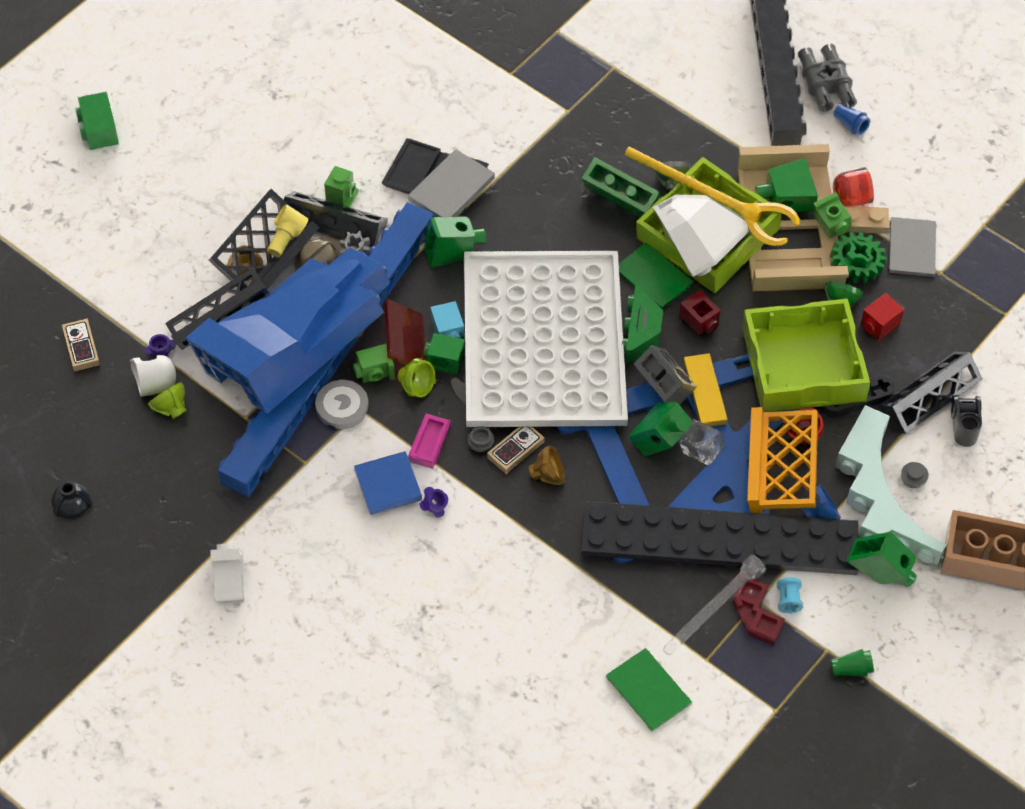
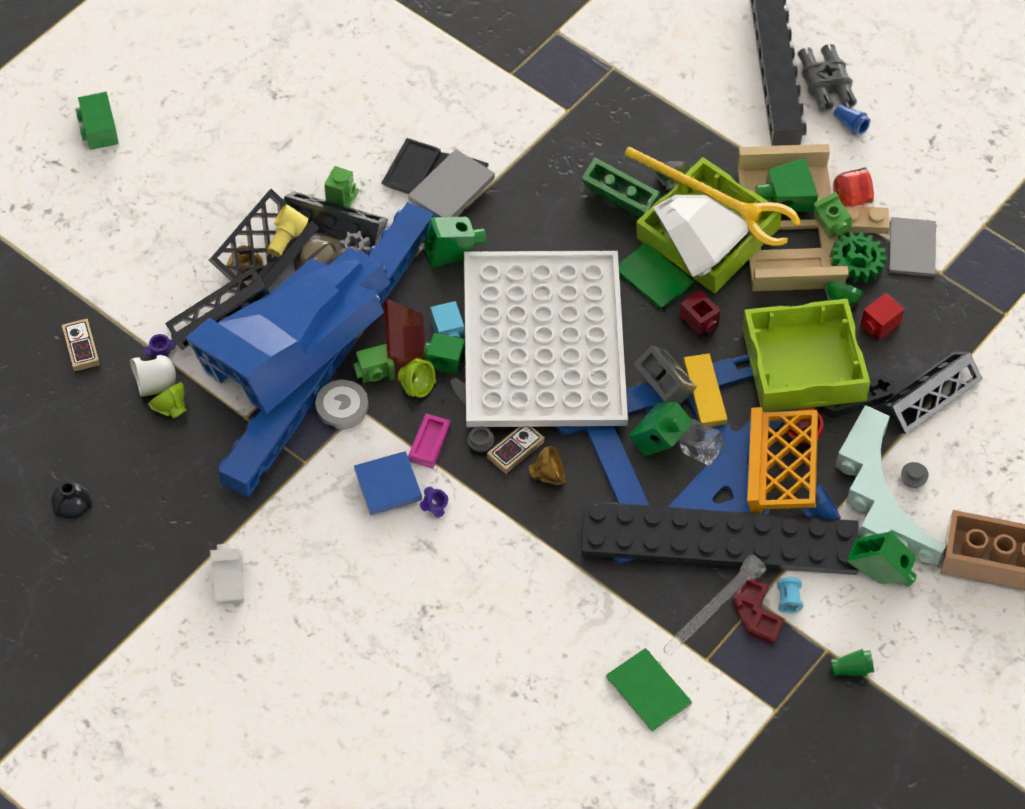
(642, 326): green slope -> none
(965, 416): black piece -> none

